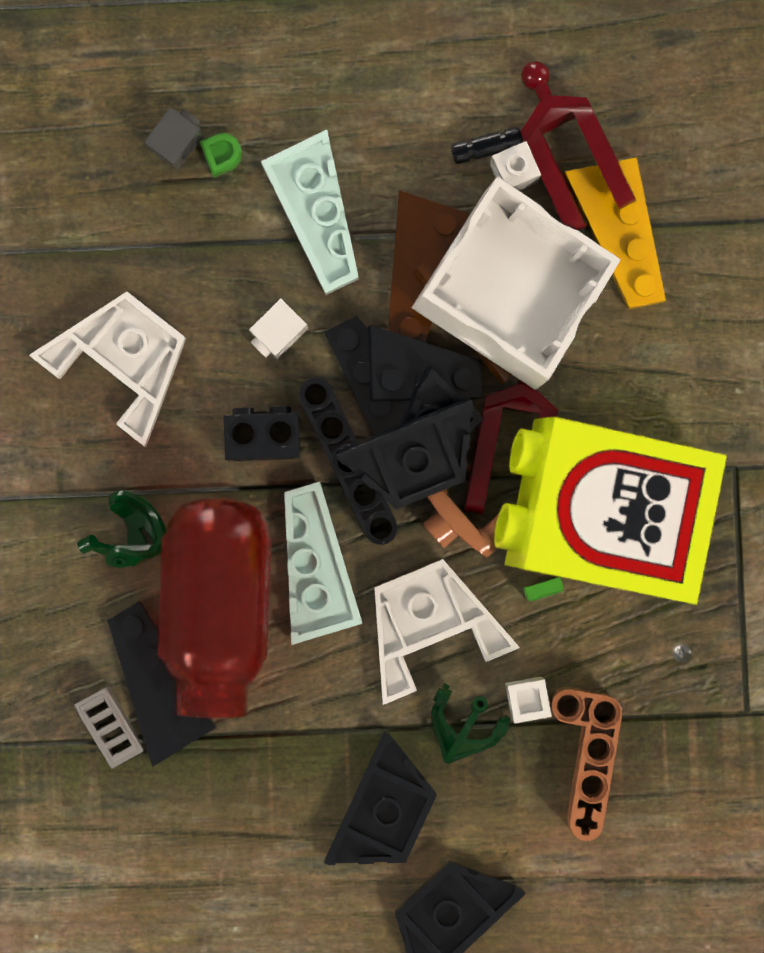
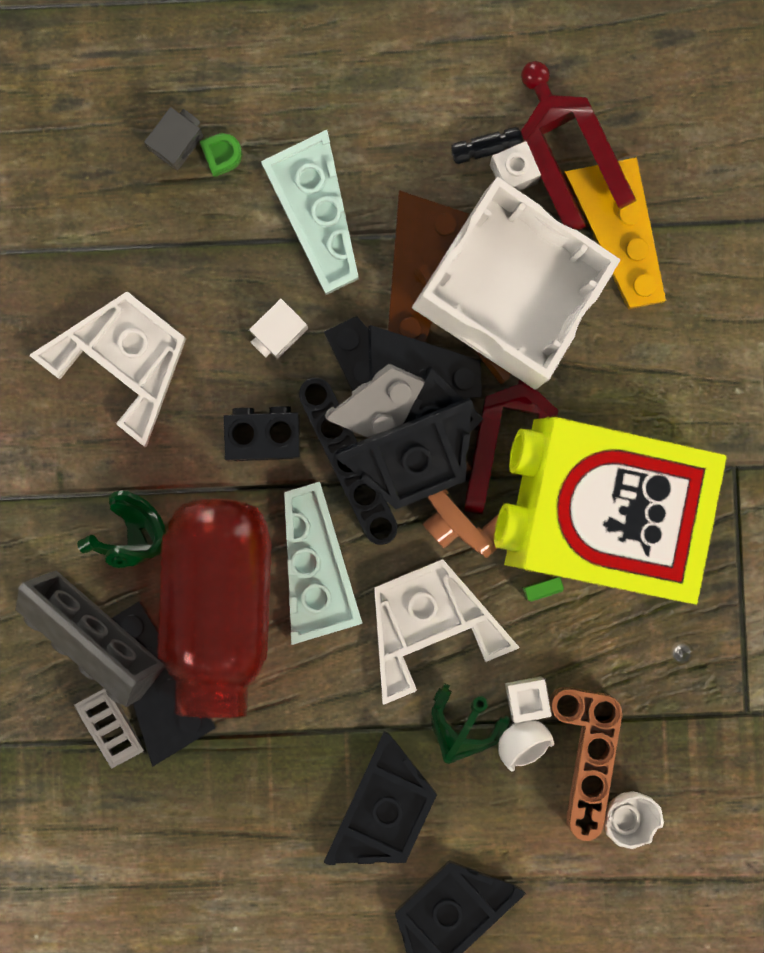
(88, 637): none -> dark grey slope
(379, 403): none -> light grey wing
(524, 743): none -> white hair
(632, 819): none -> white hair

